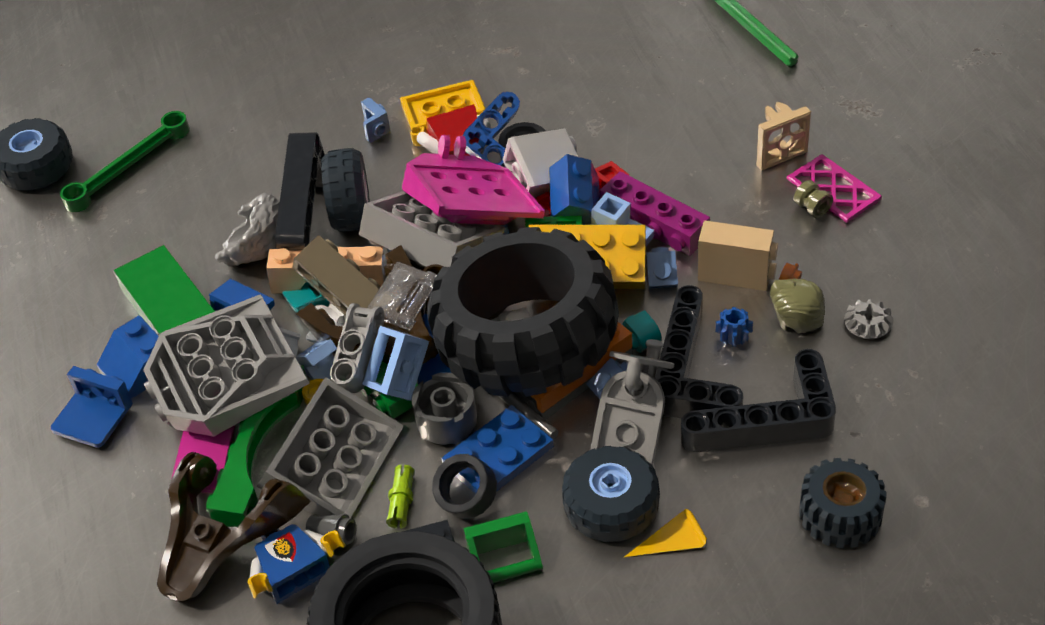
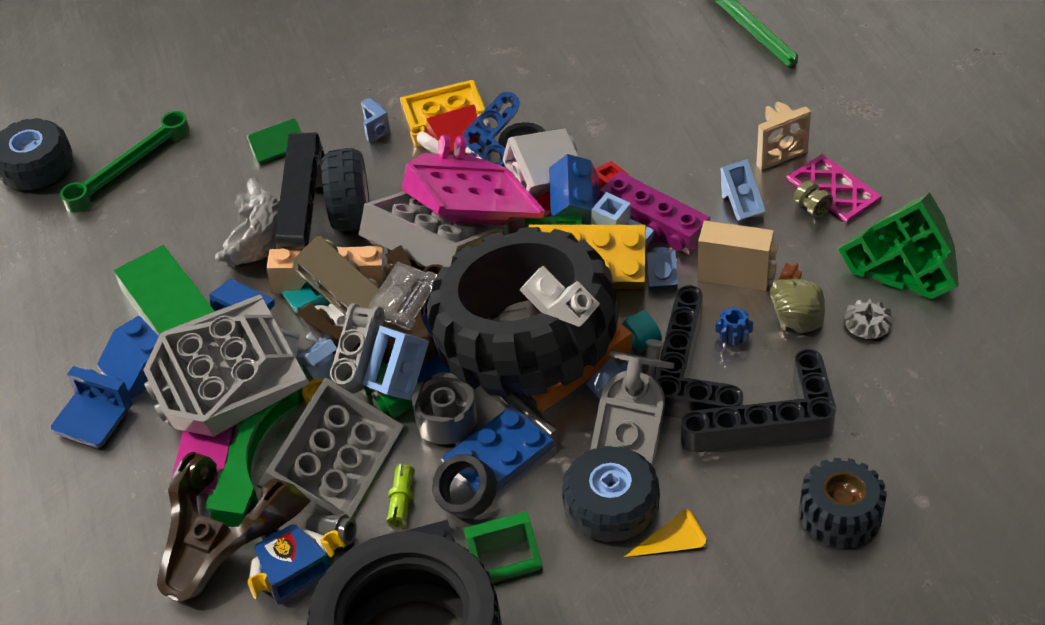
(254, 190): none -> clear arm
(272, 141): none -> green slope
(551, 298): none -> white slope
(742, 190): none -> light blue slope
(907, 250): none -> green brick

